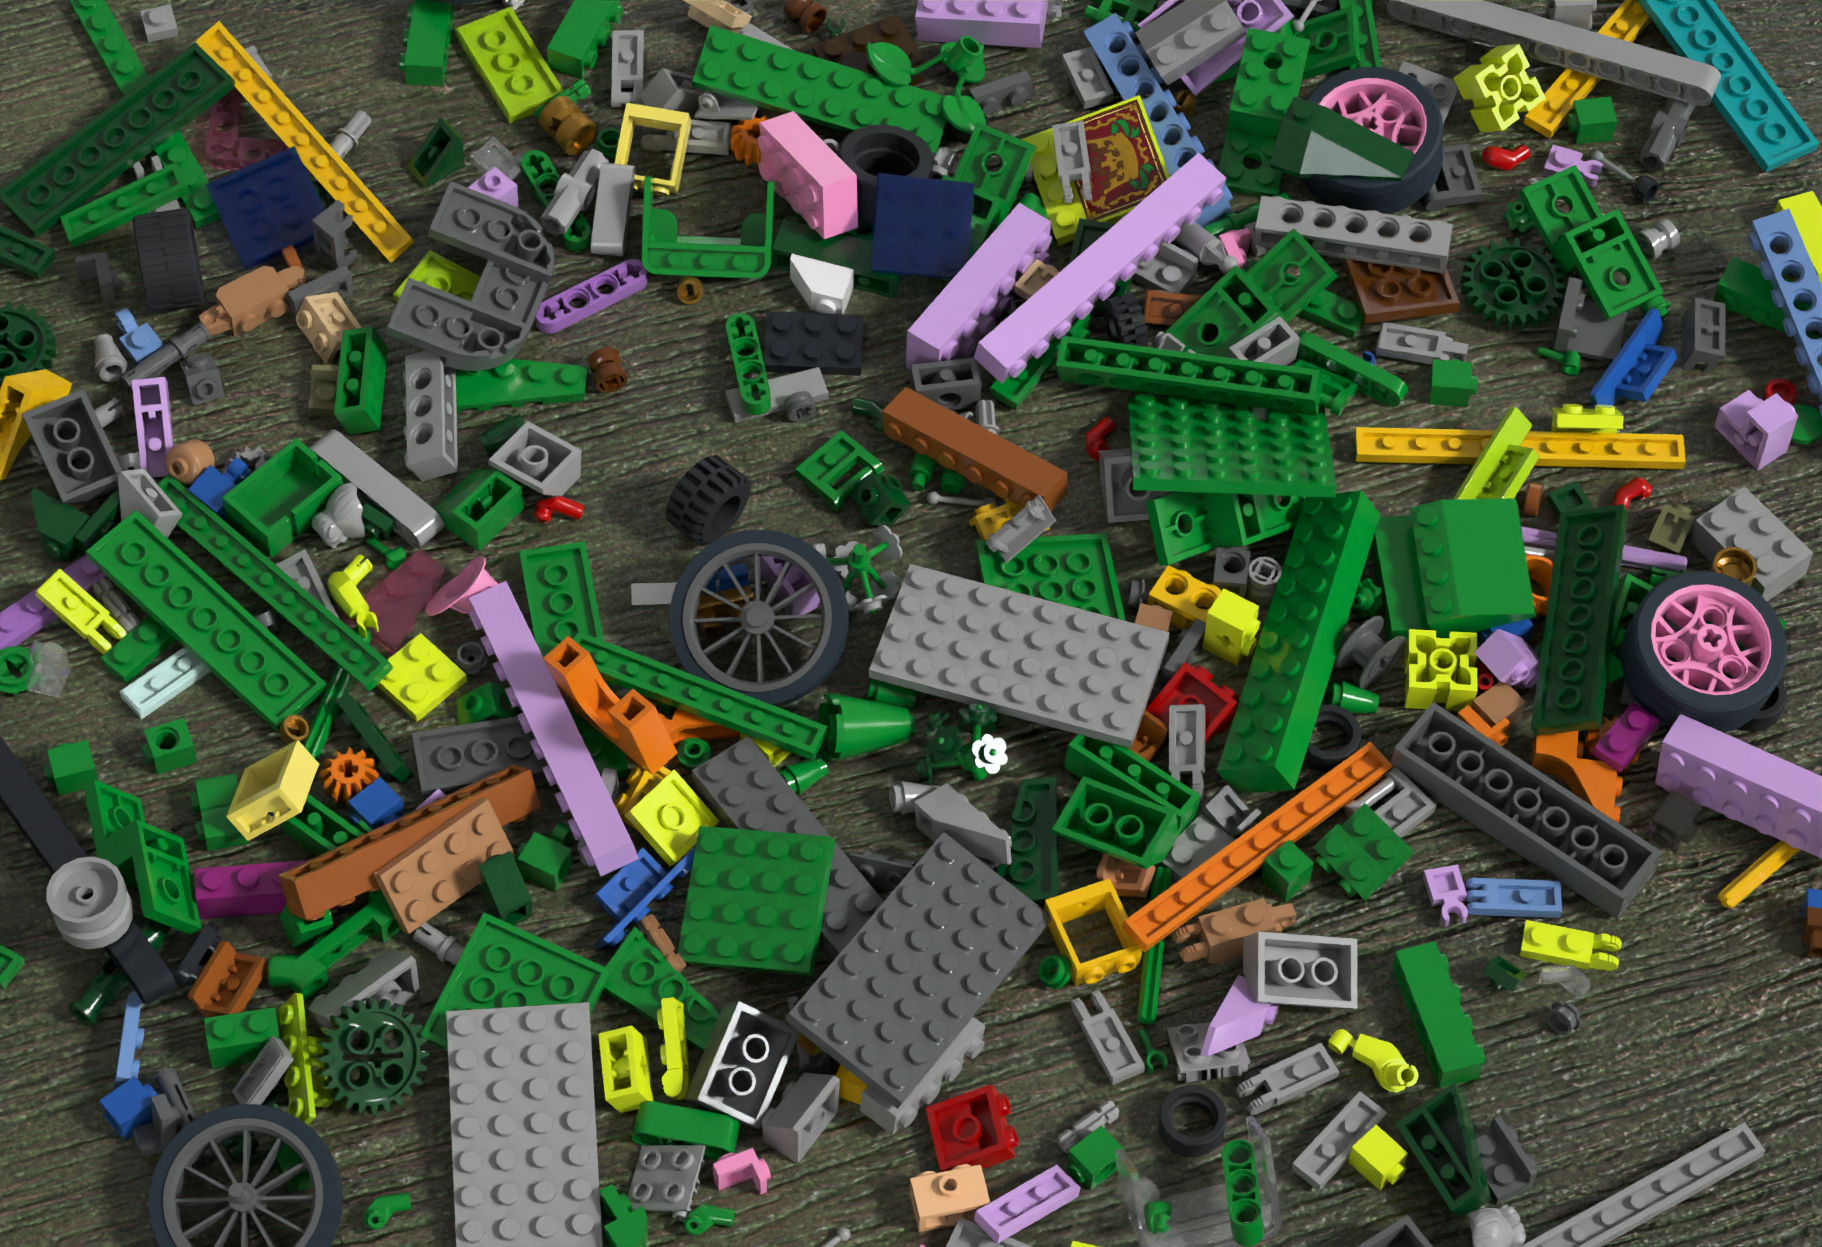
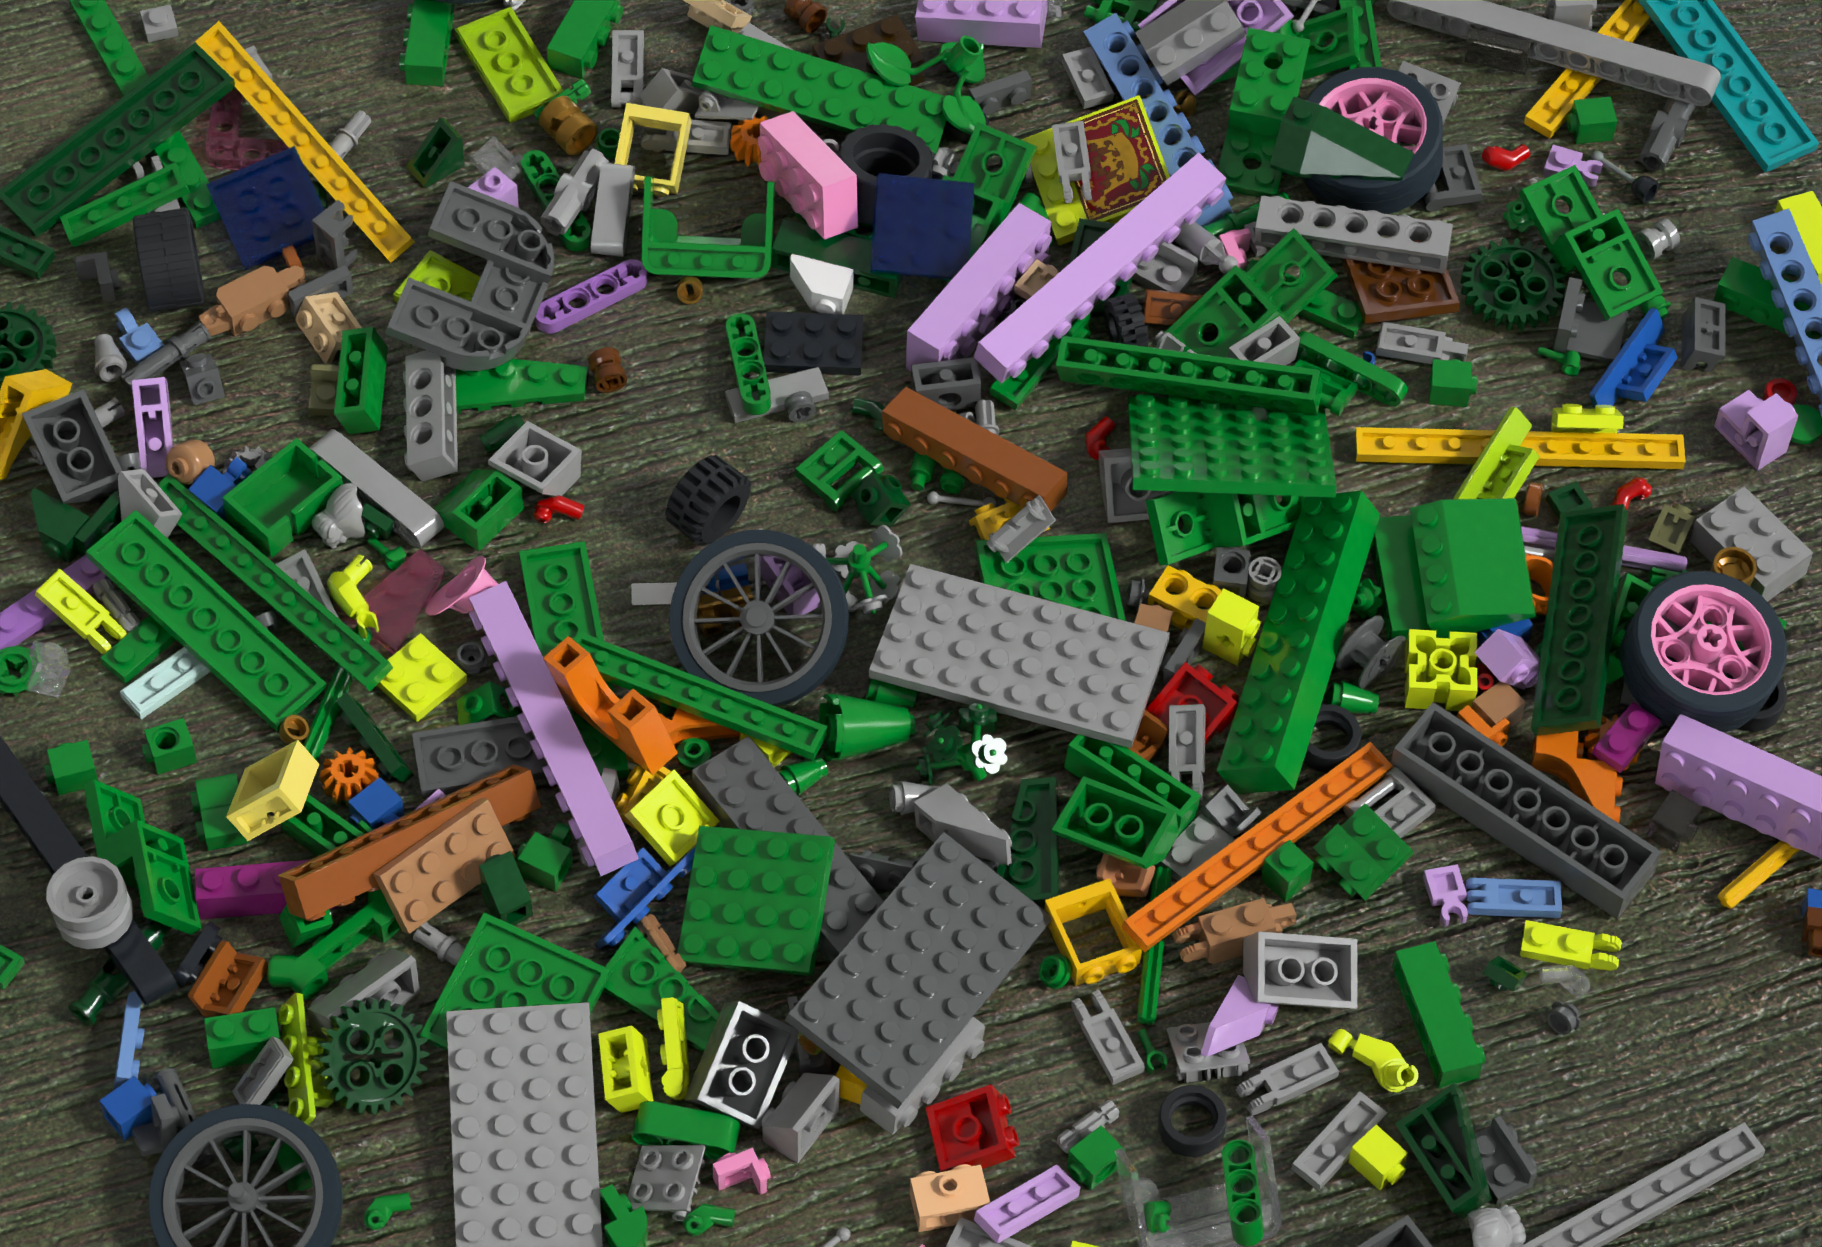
(1499, 88): neon yellow brick -> none

